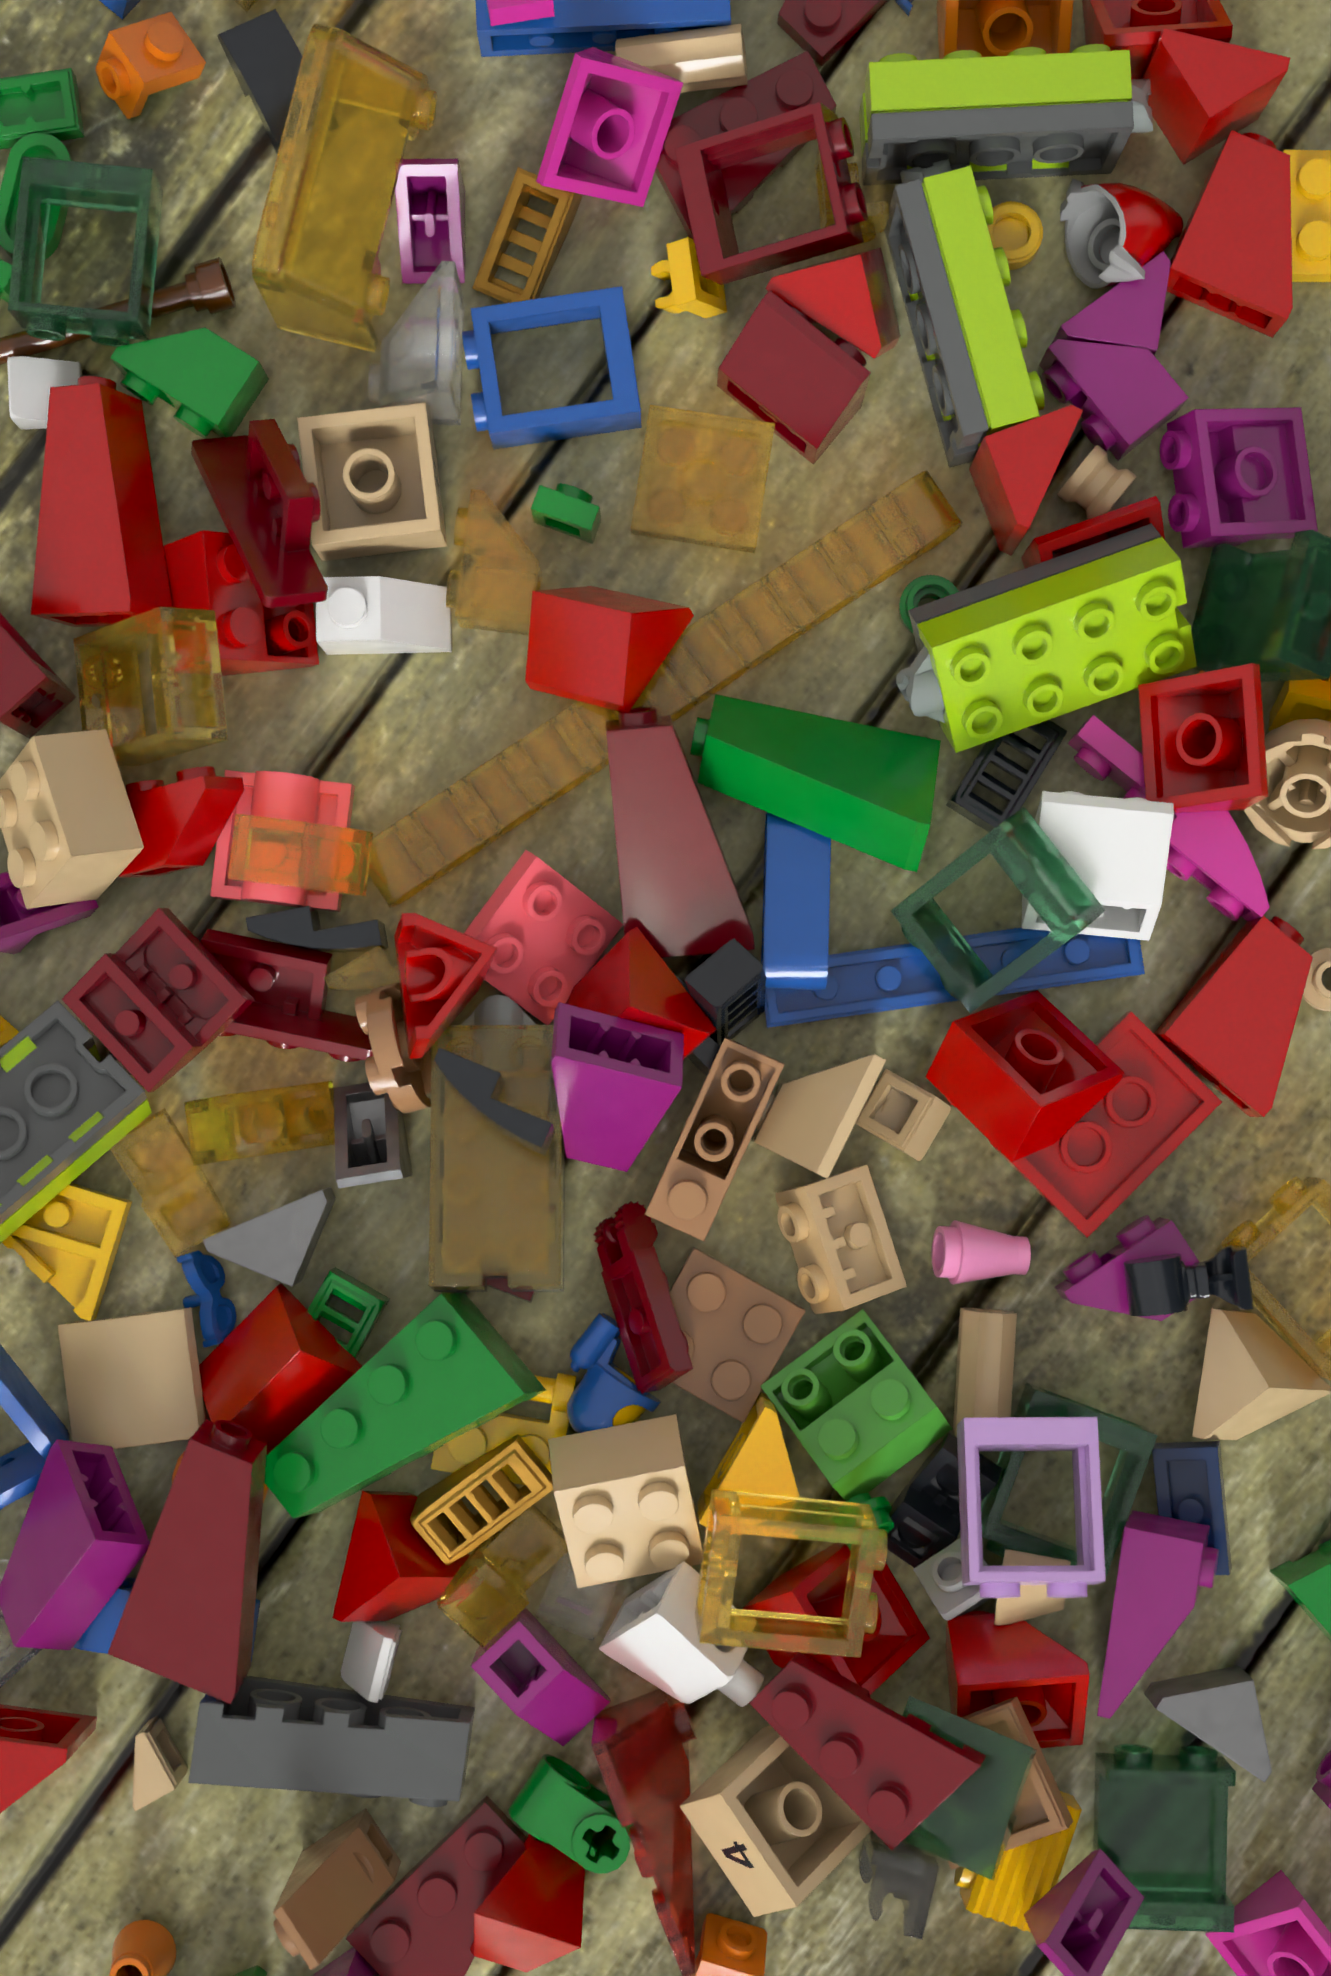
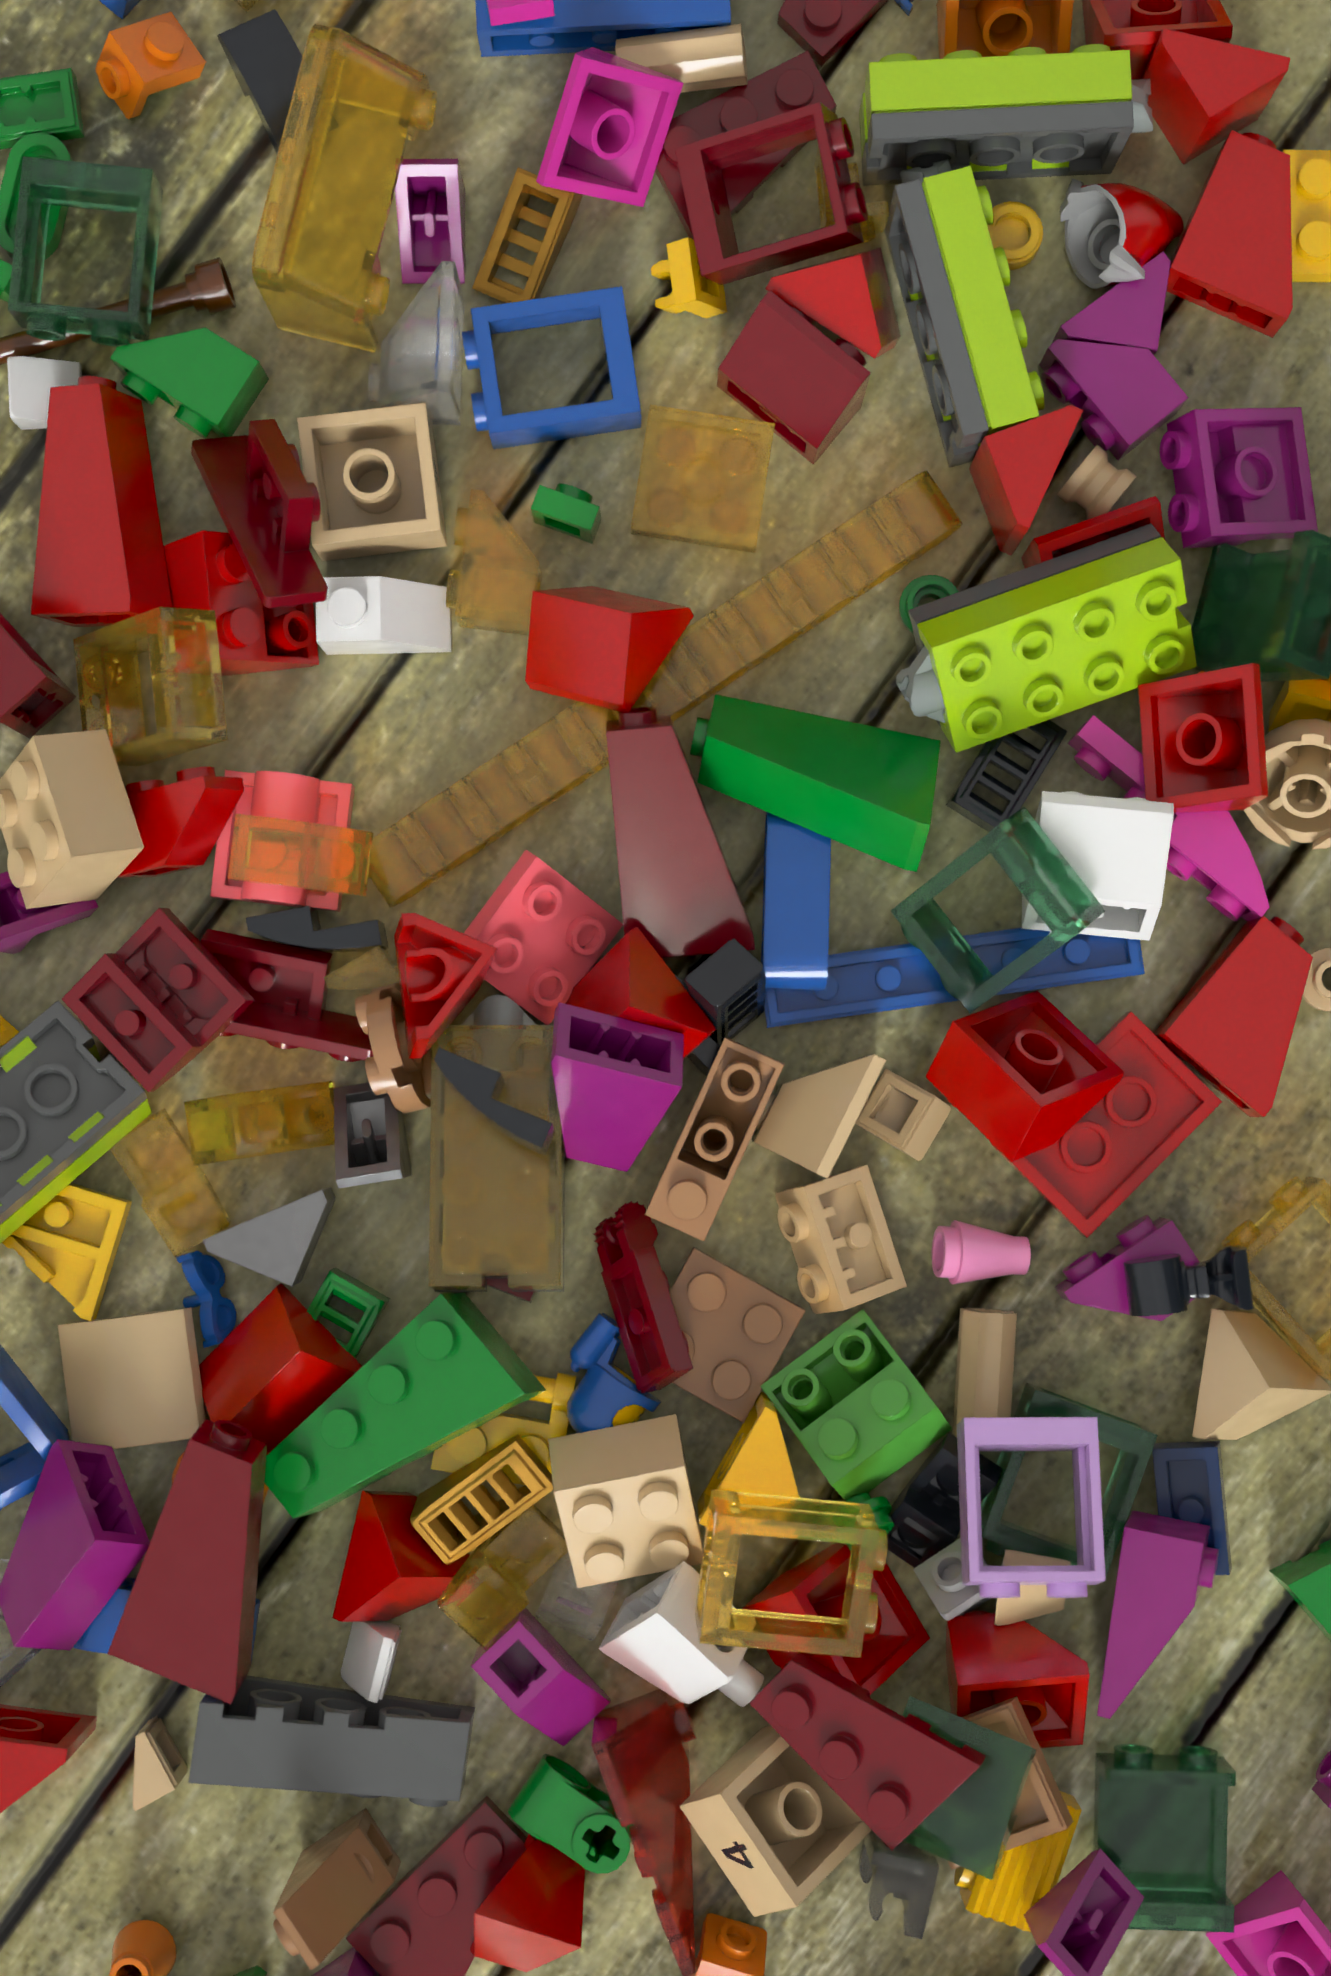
(1220, 1711): flat silver slope -> none

